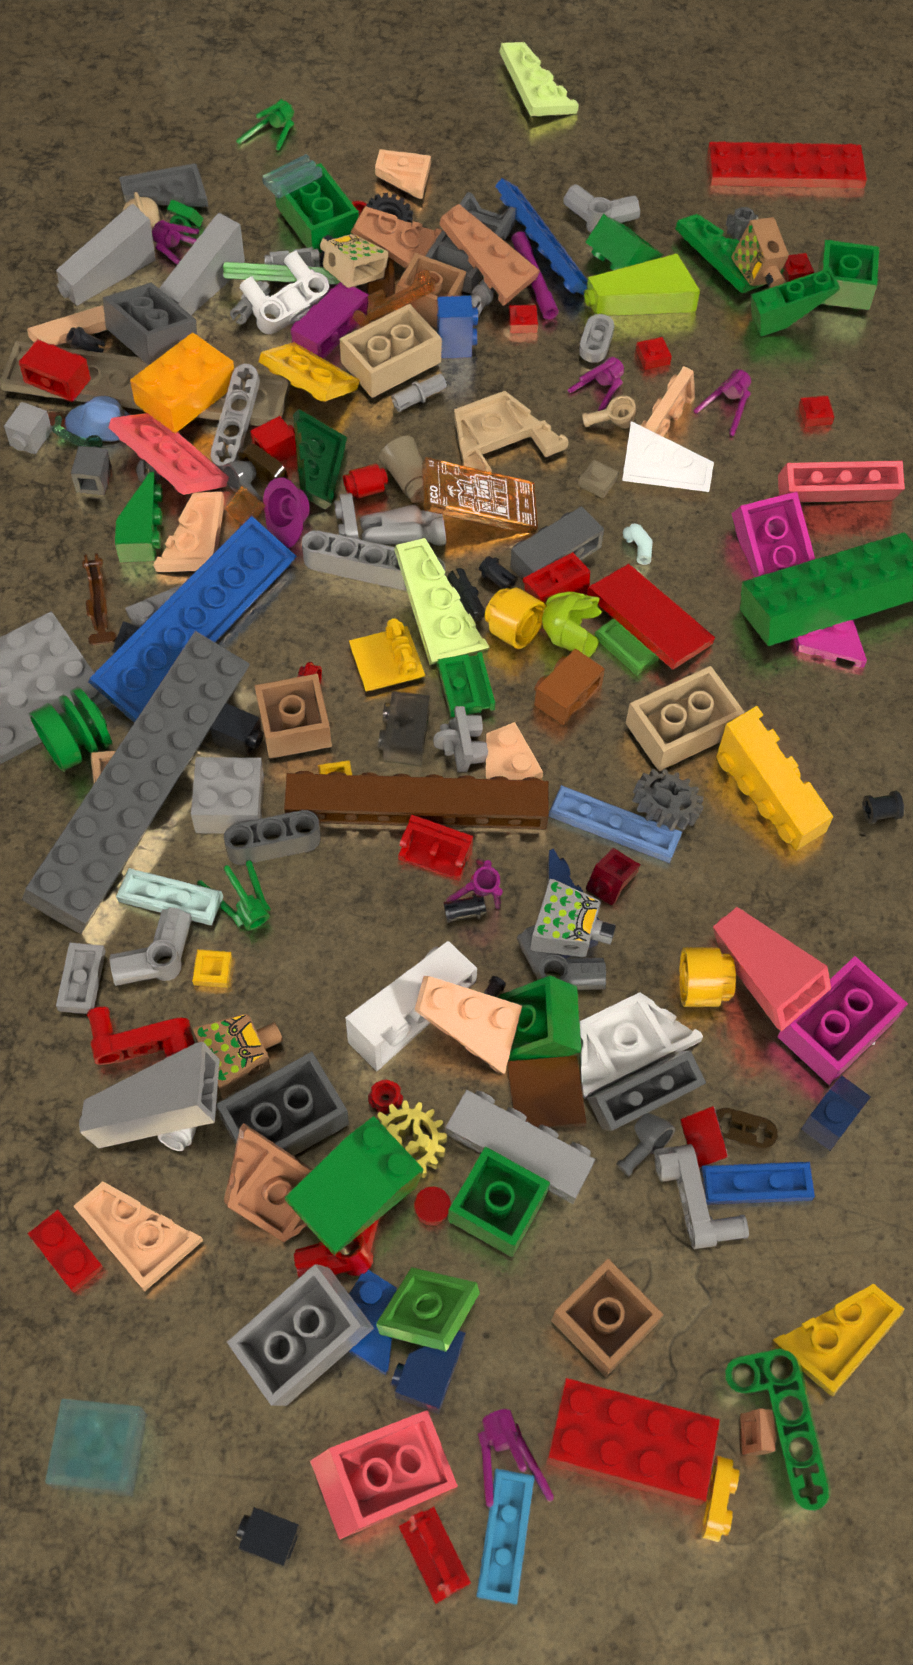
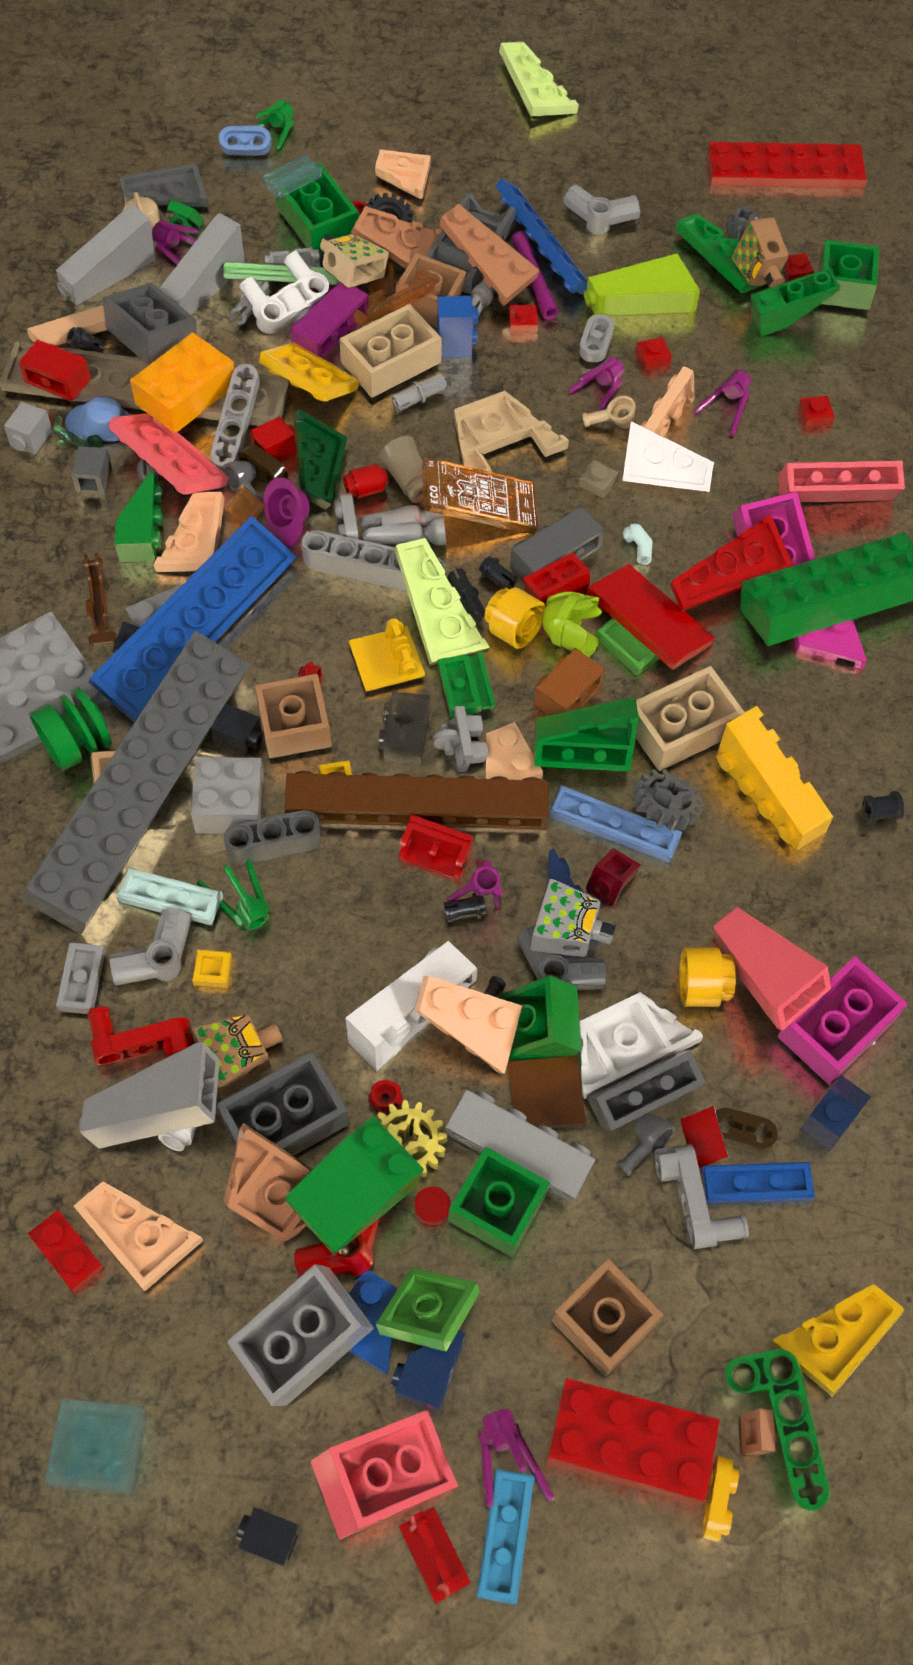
(246, 138): none -> medium blue plate
(588, 737): none -> green wedge
(619, 244): green slope -> none
(749, 555): none -> red wing

